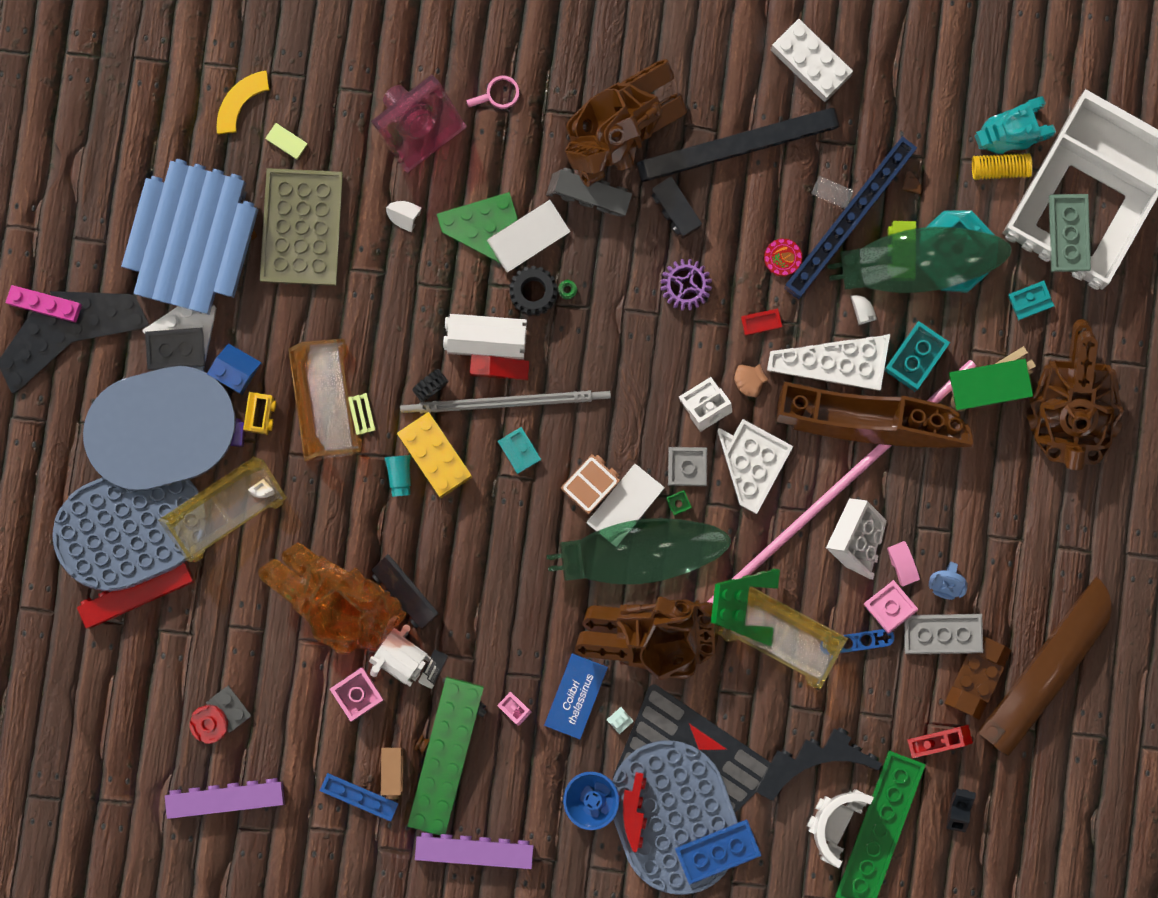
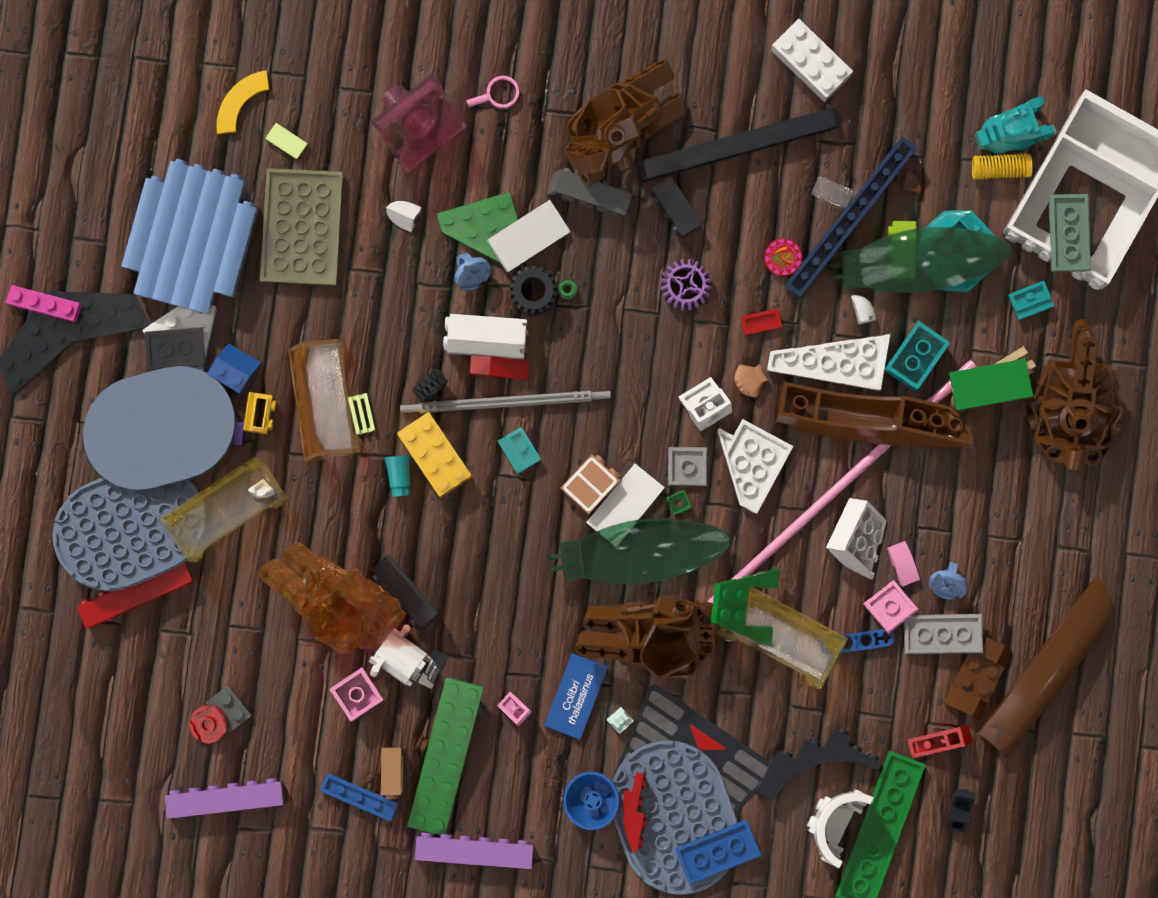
(471, 271): none -> medium blue tile

